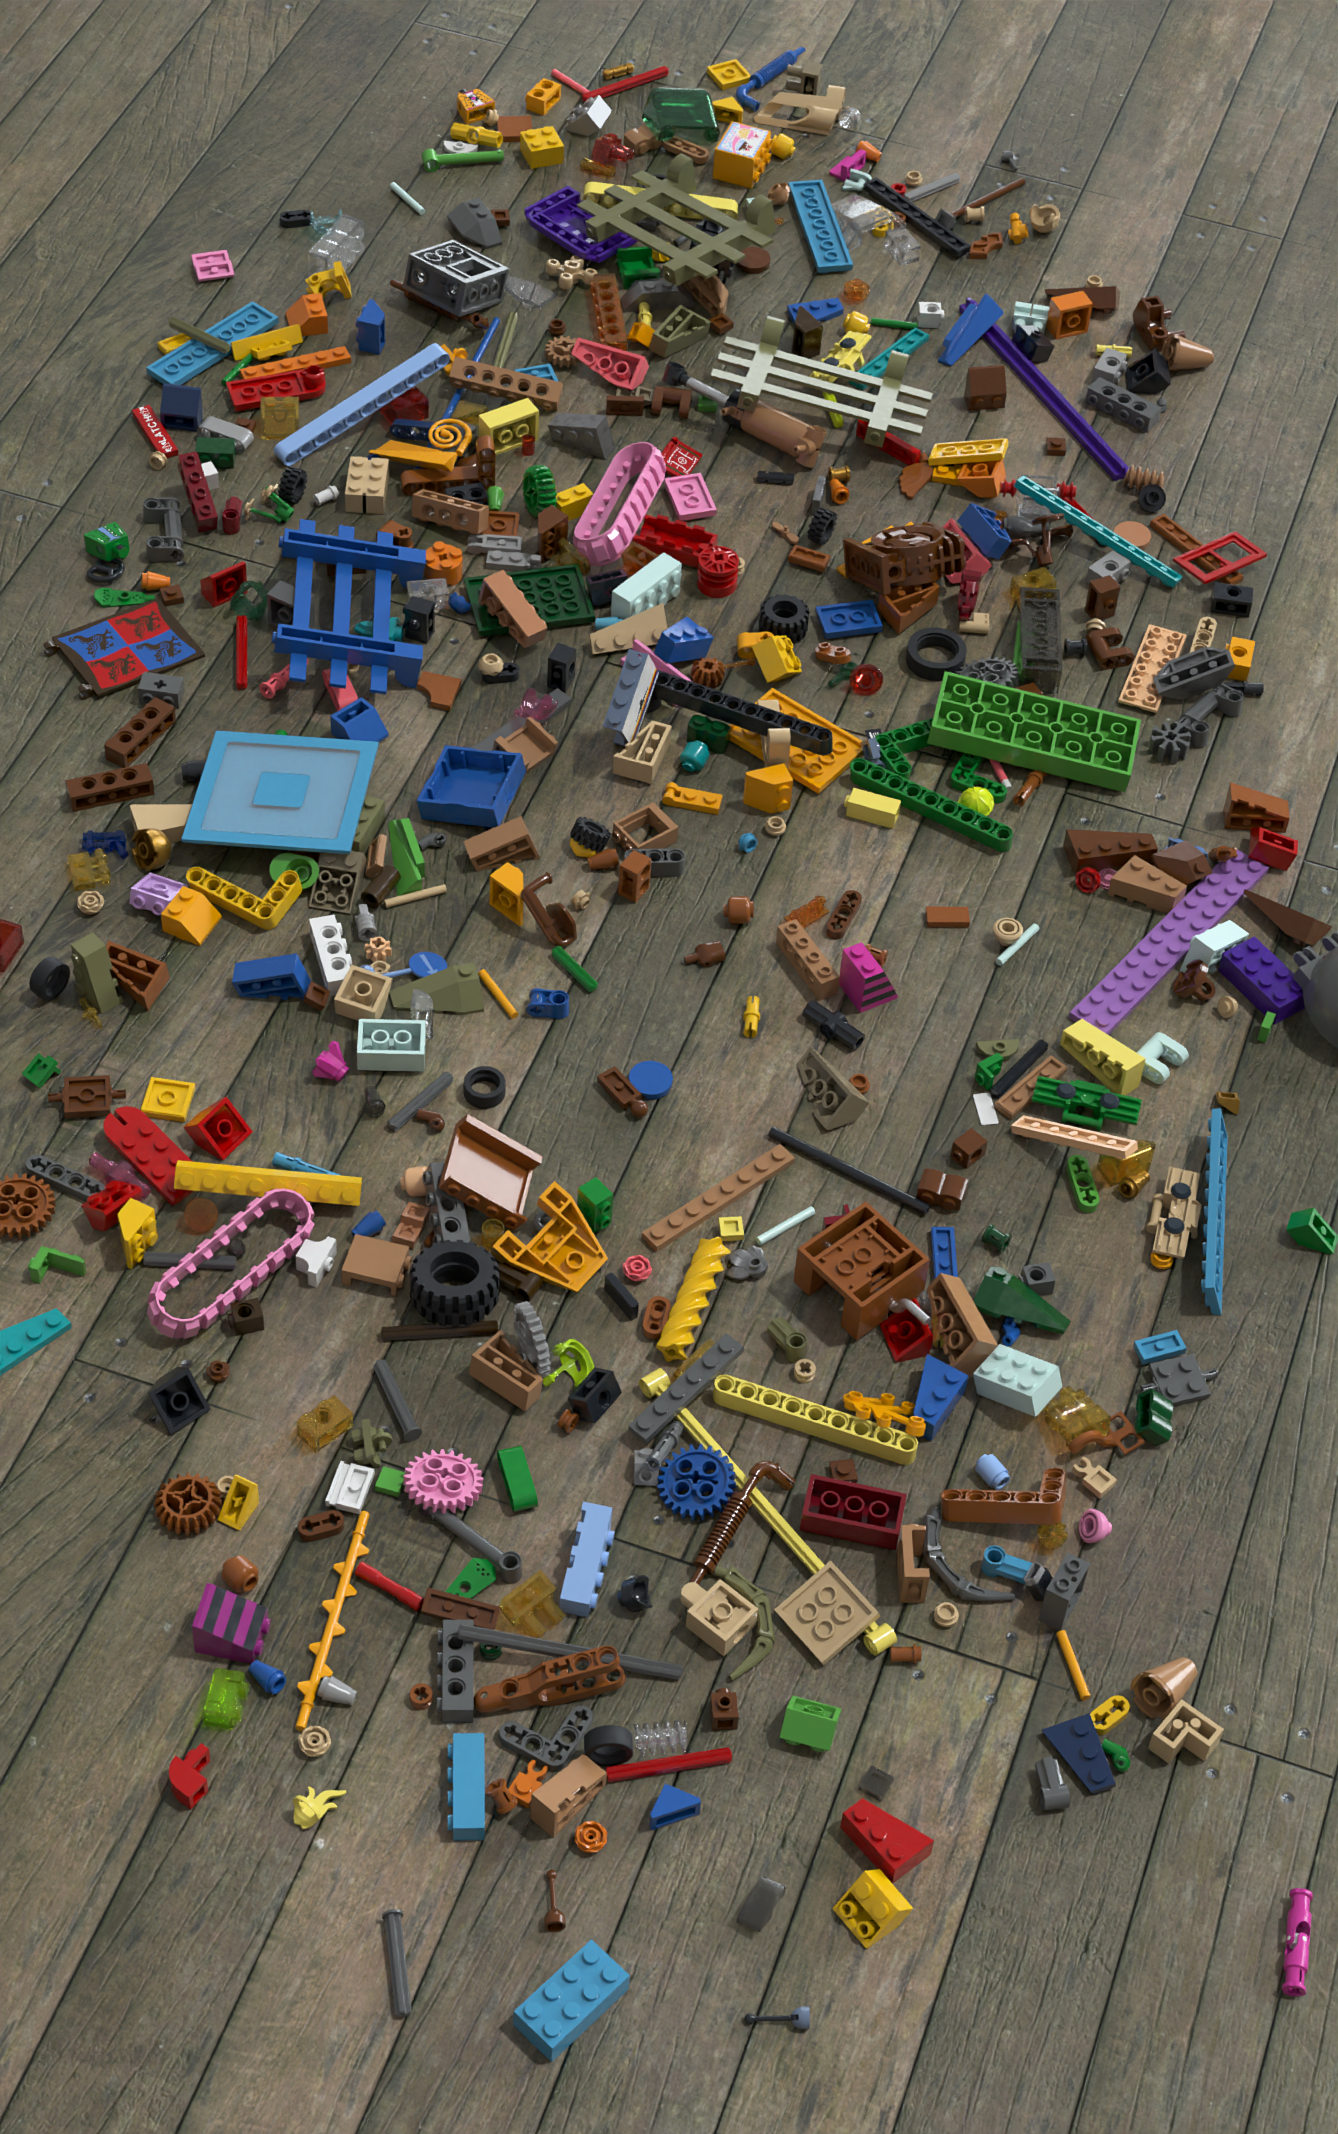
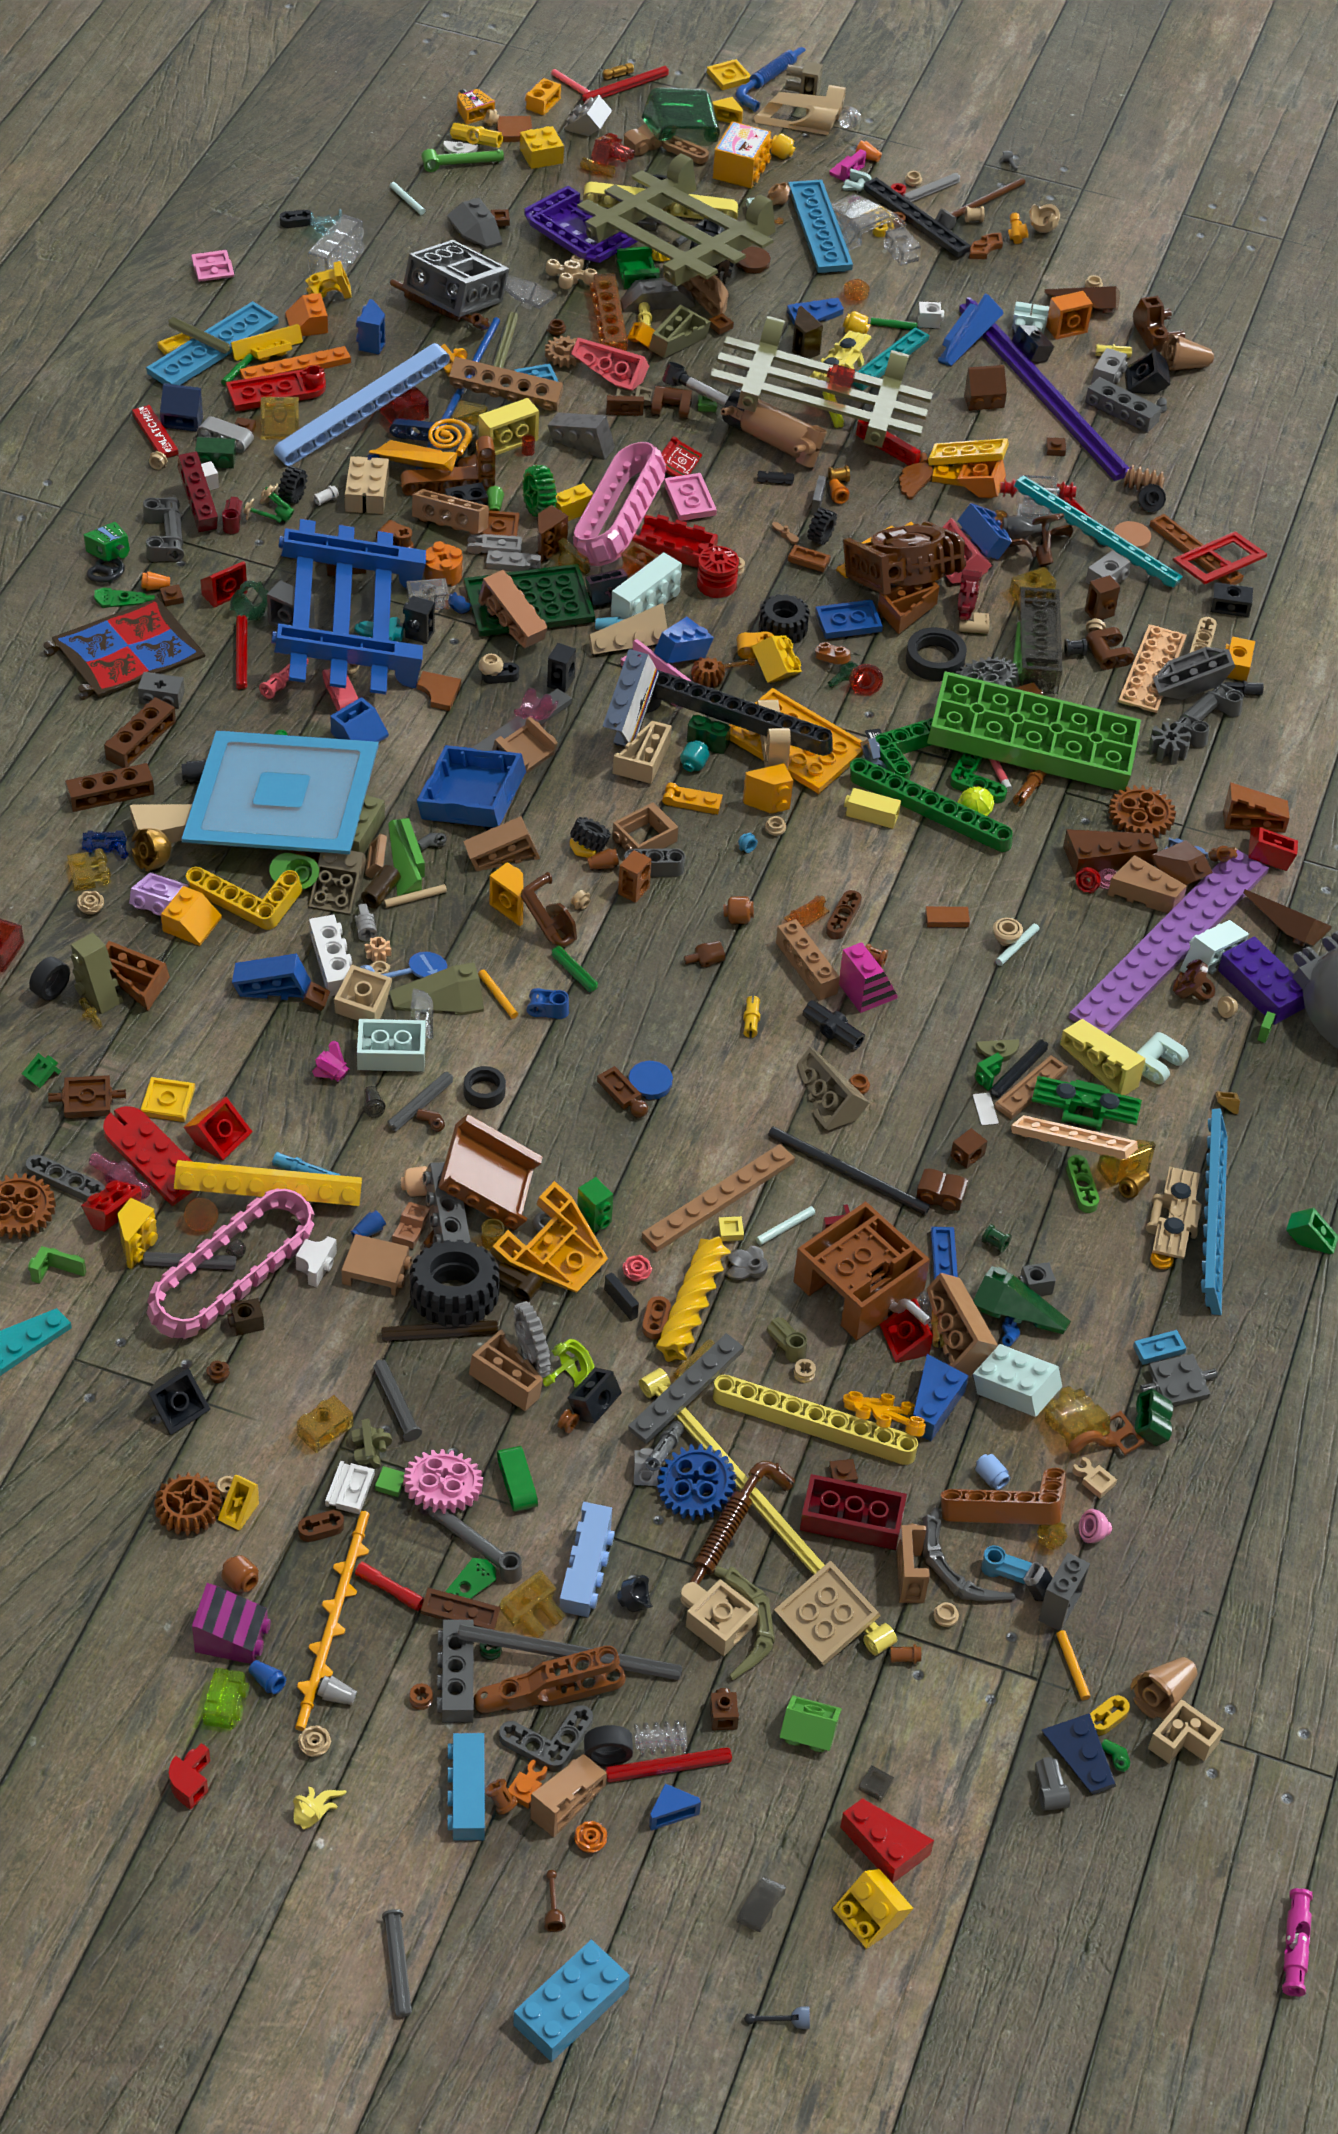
(841, 375): none -> clear red brick
(1142, 811): none -> dark orange gear

